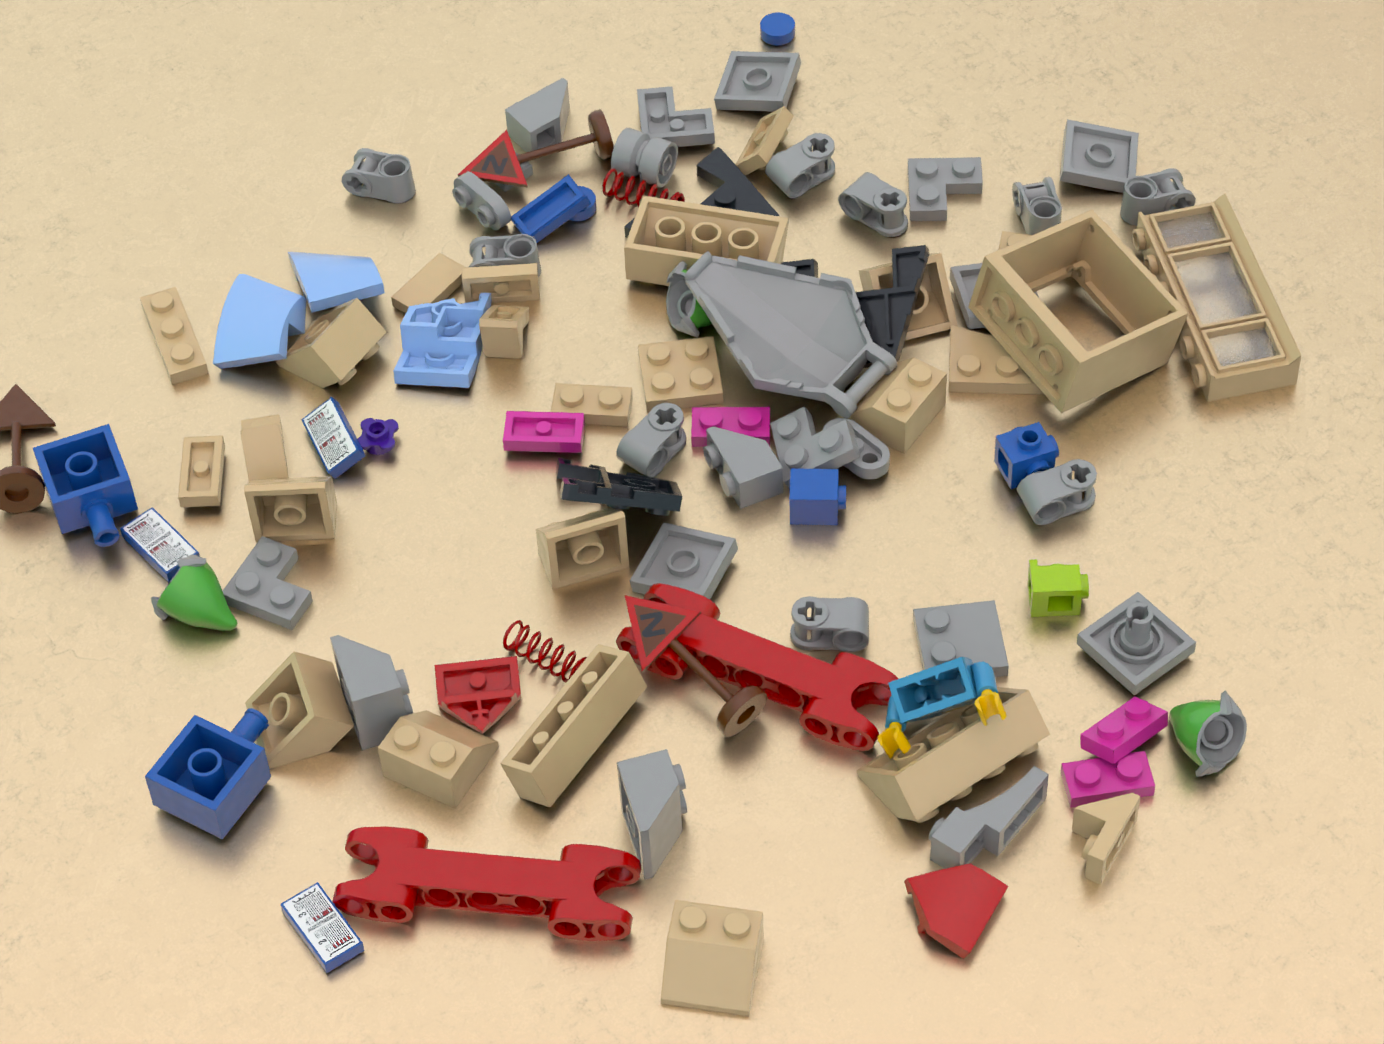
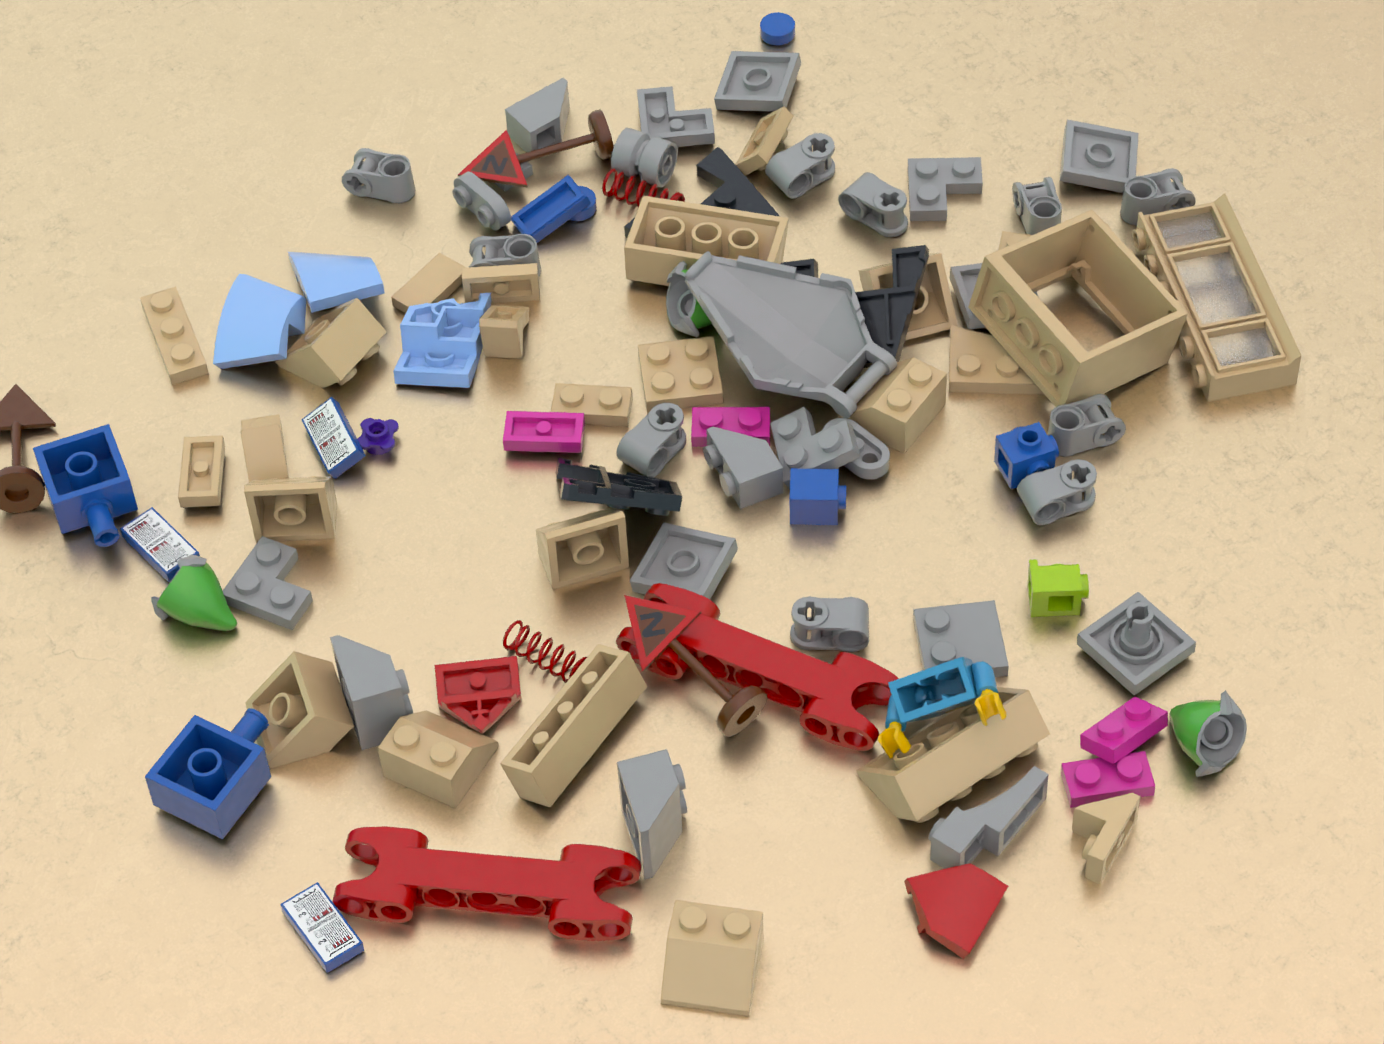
(1082, 425): none -> light grey piece

